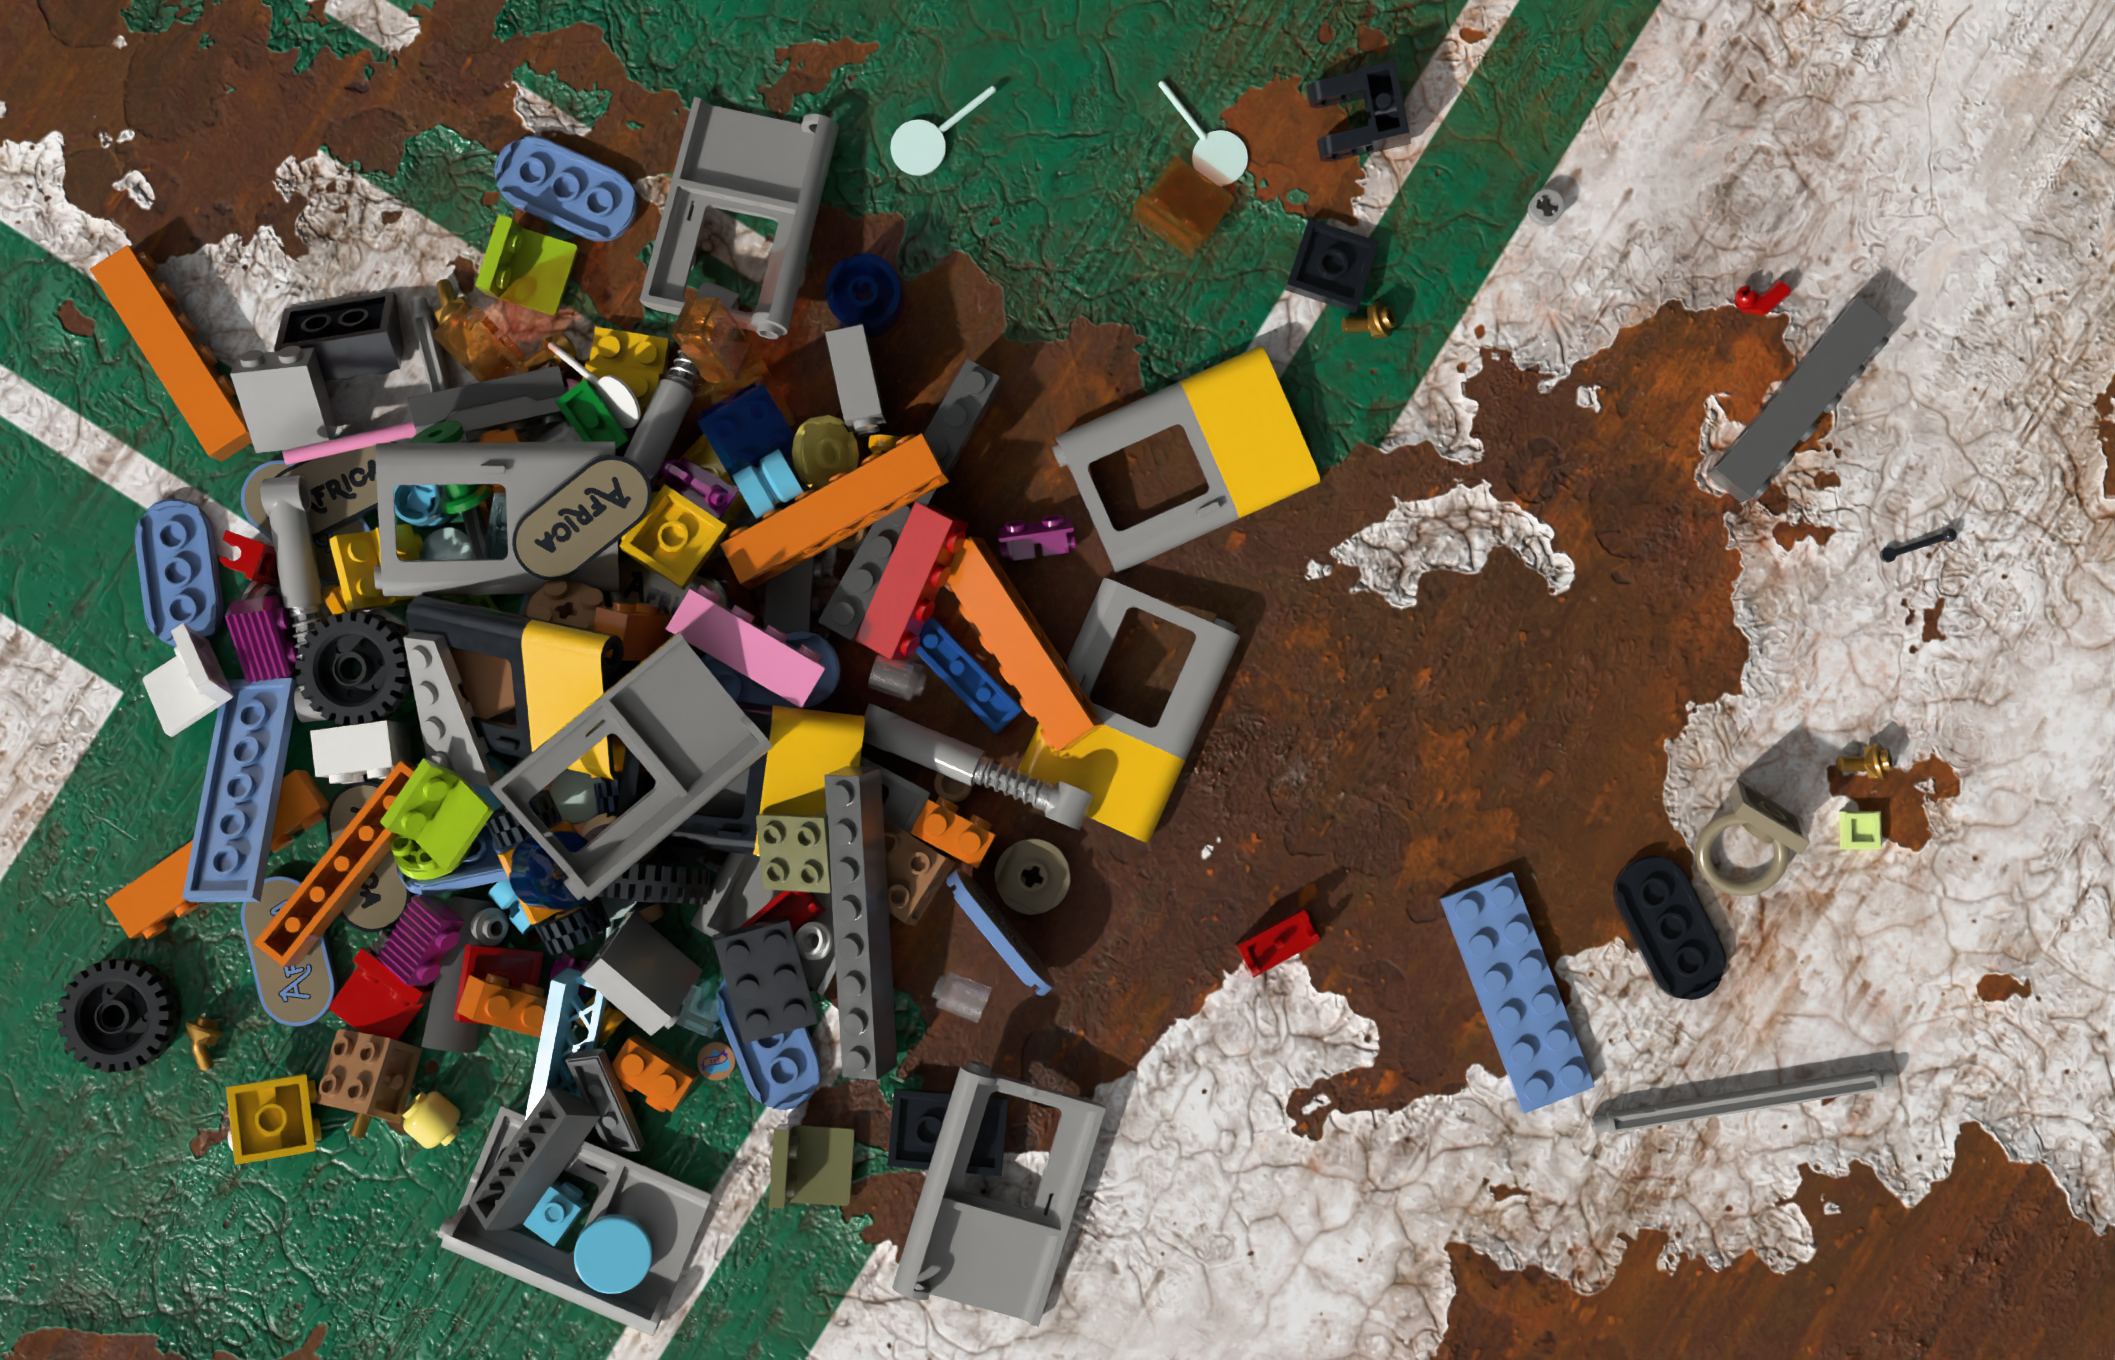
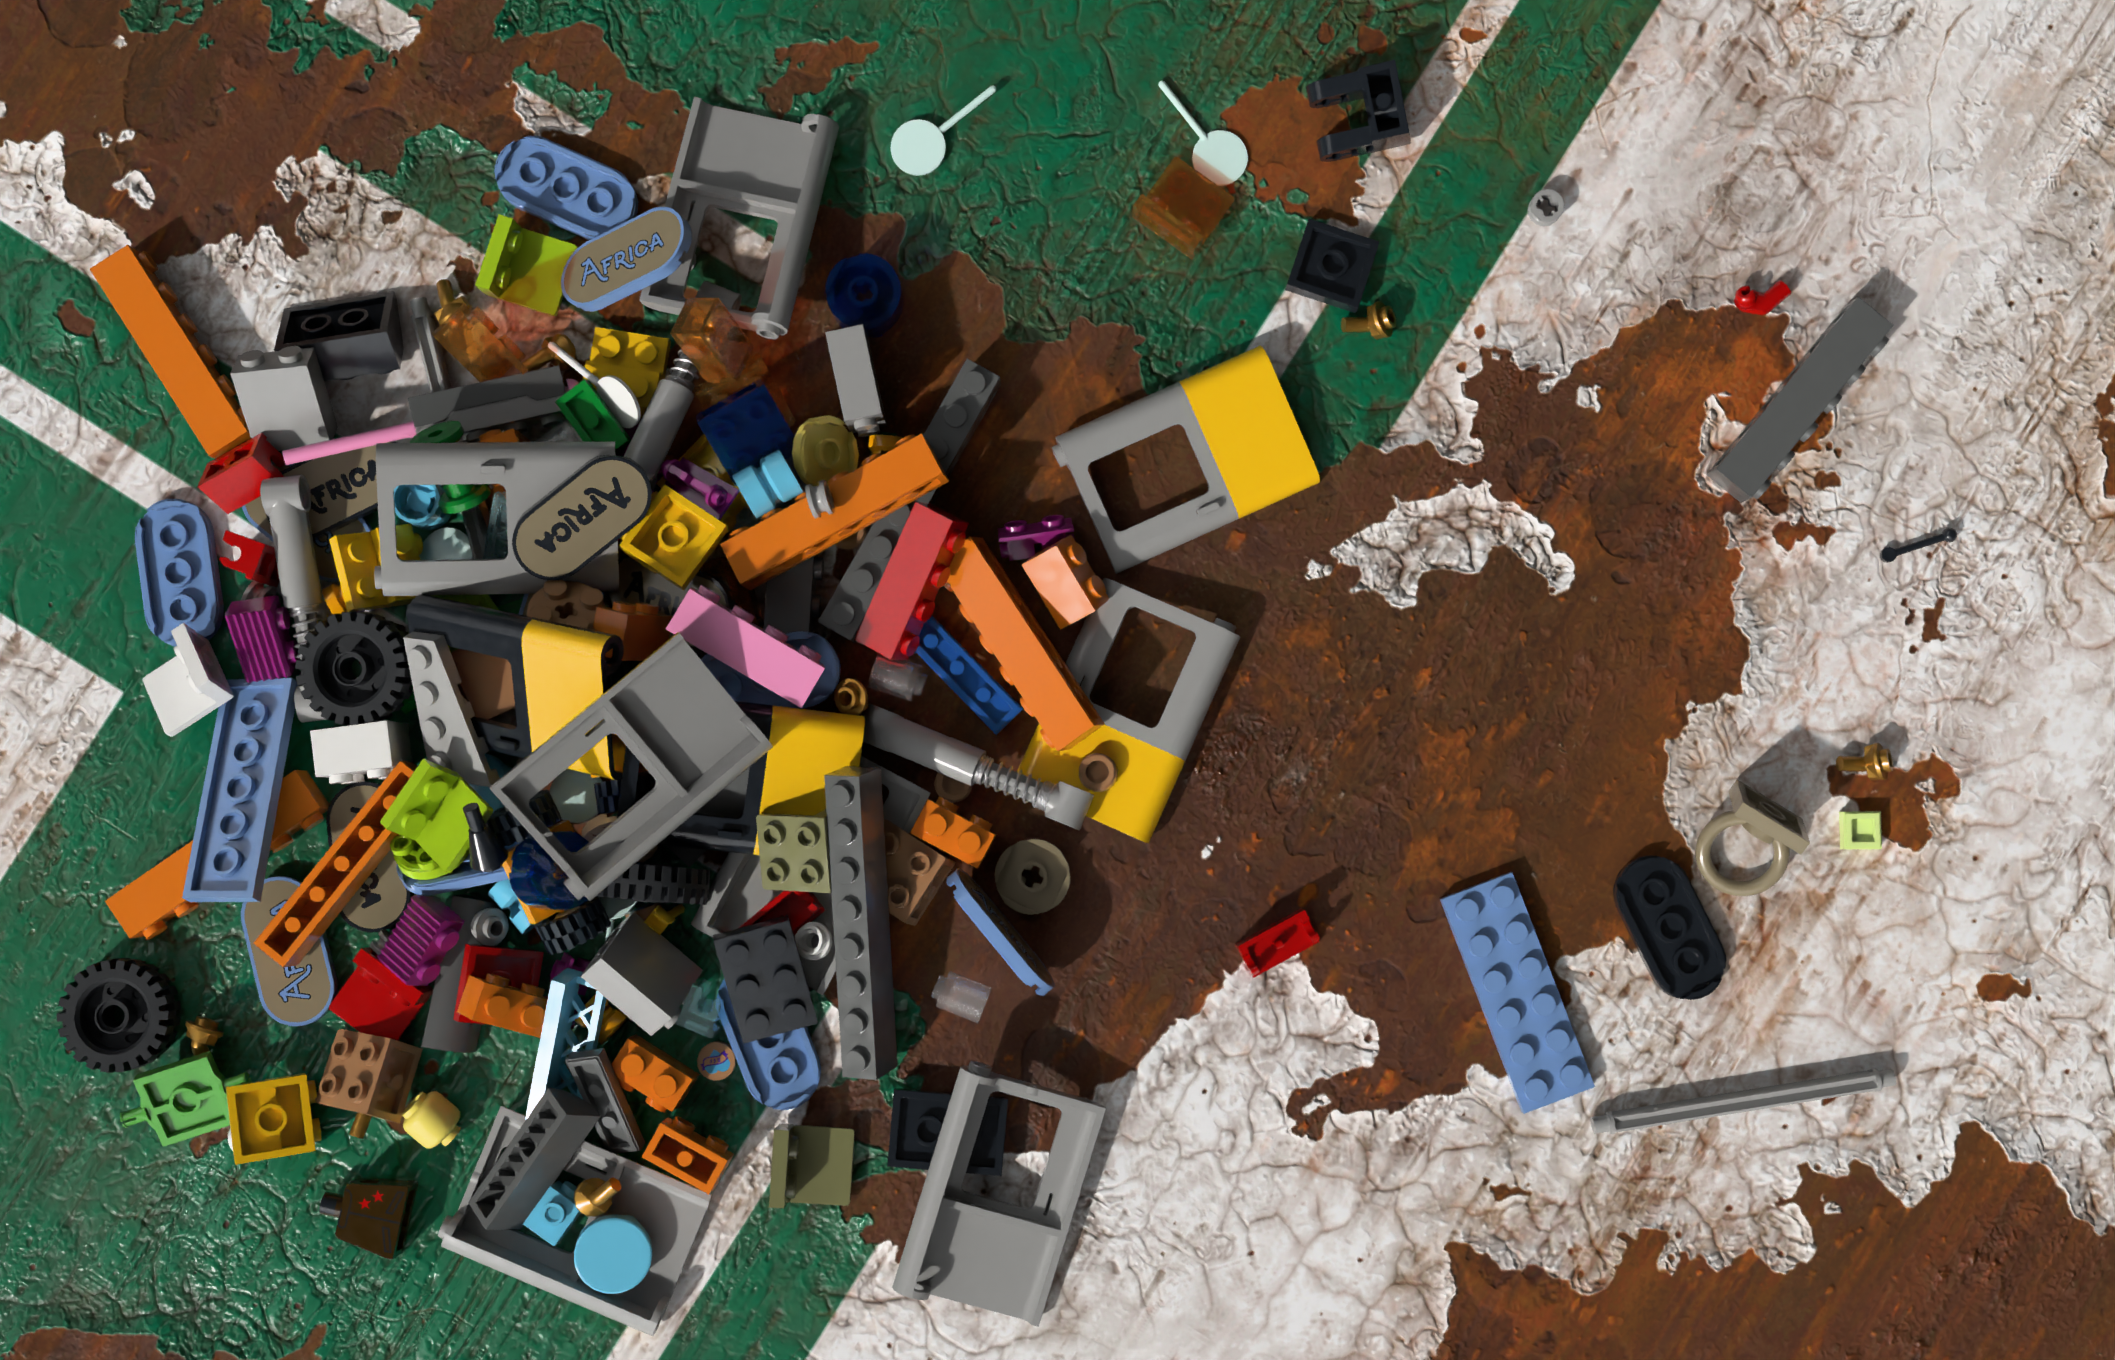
(183, 1098): none -> bright green plate
(237, 475): none -> red hinge
(373, 1214): none -> dark brown torso
(484, 847): none -> black cone
(595, 1195): none -> pearl gold plate
(626, 259): none -> tile
(660, 918): none -> yellow hand
(688, 1154): none -> orange brick
(819, 499): none -> light grey bush
(851, 697): none -> pearl gold plate
(1066, 581): none -> brick
(1098, 772): none -> medium nougat tile

